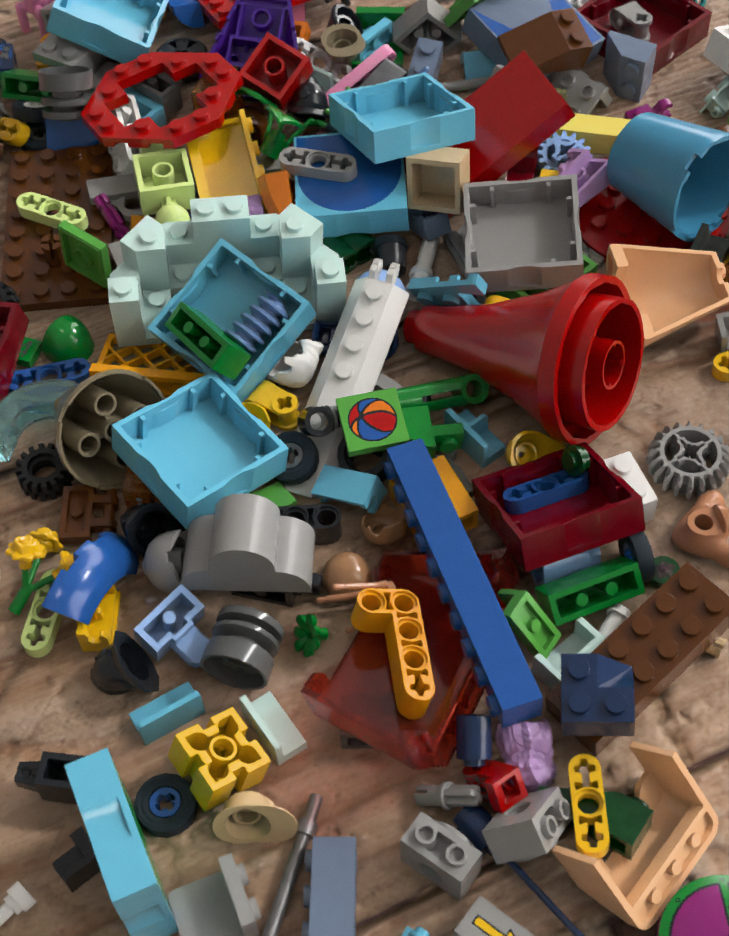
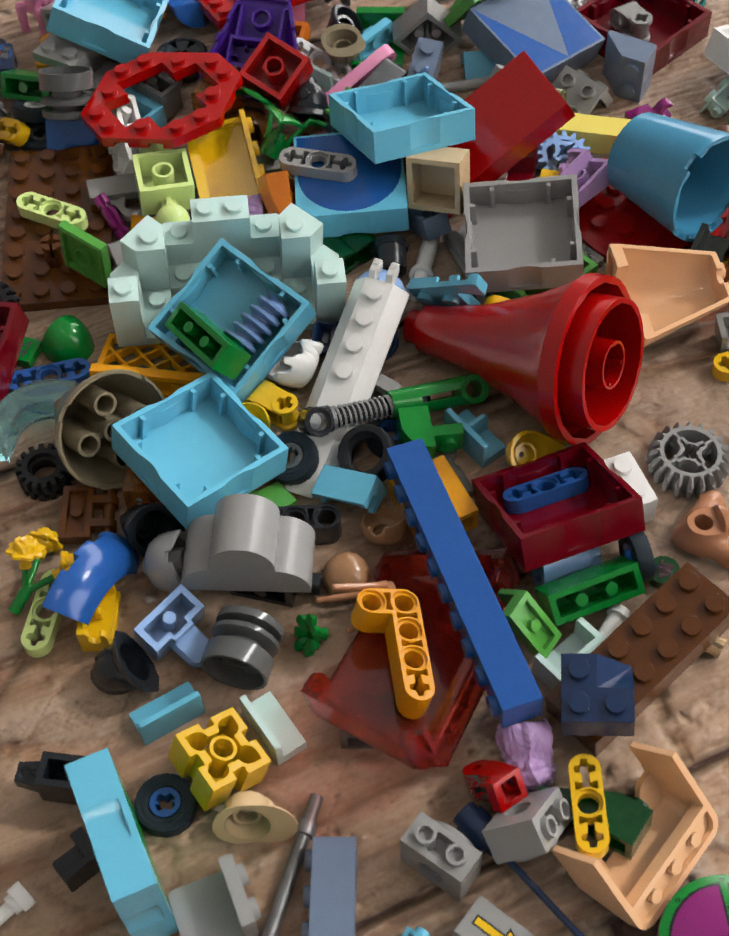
(372, 421): tile -> none
(448, 795): light grey axle -> none
(473, 739): dark blue brick -> none
(551, 41): reddish brown slope -> none
(575, 460): dark green plate -> none

